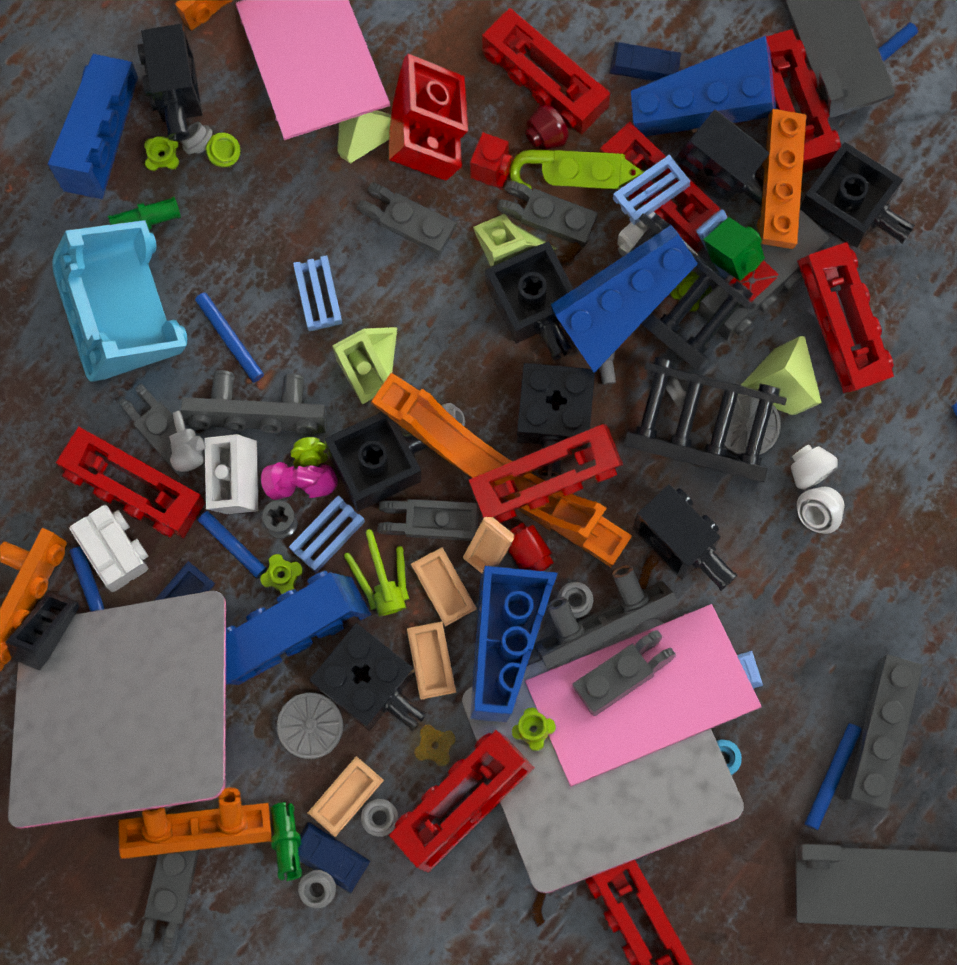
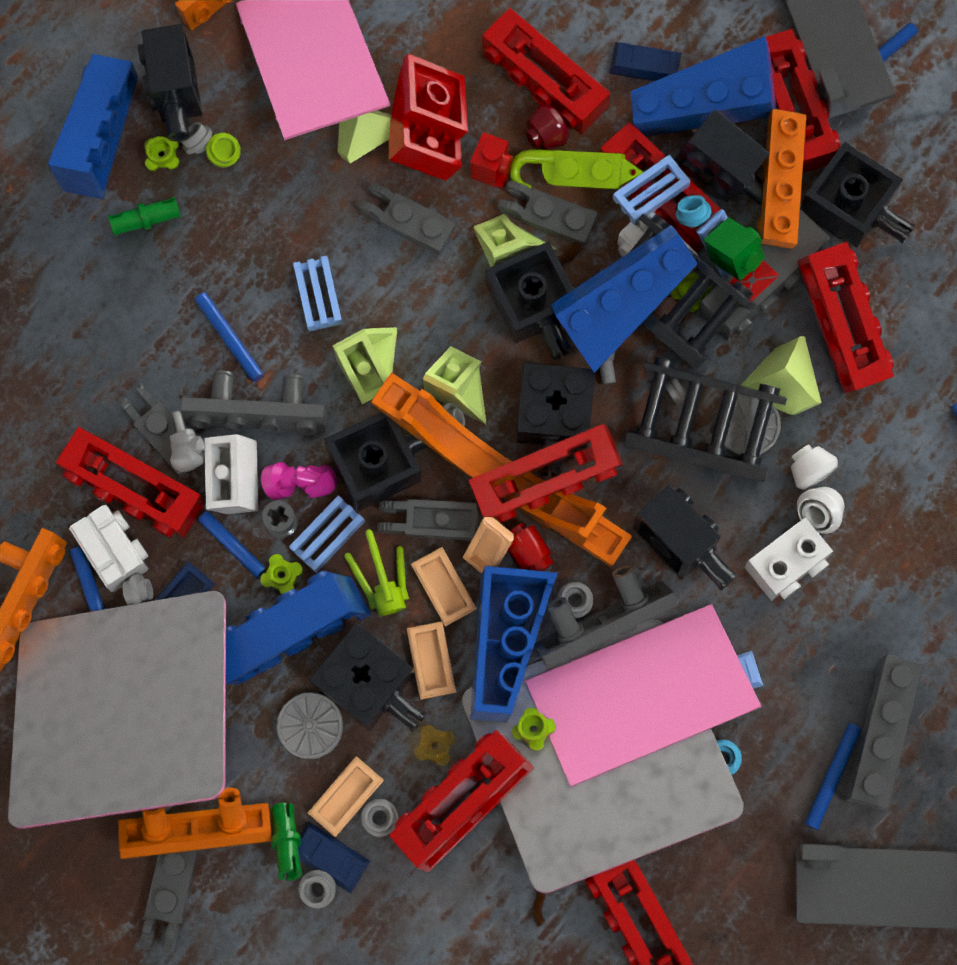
(36, 651): black slope -> none
(114, 299): medium azure windscreen -> none
(137, 590): none -> light grey plate
(308, 452): lime plate -> none
(457, 381): none -> yellowish green slope
(621, 674): dark grey hinge -> none
(648, 566): reddish brown leg -> none
(693, 211): none -> medium azure plate
(789, 559): none -> white brick

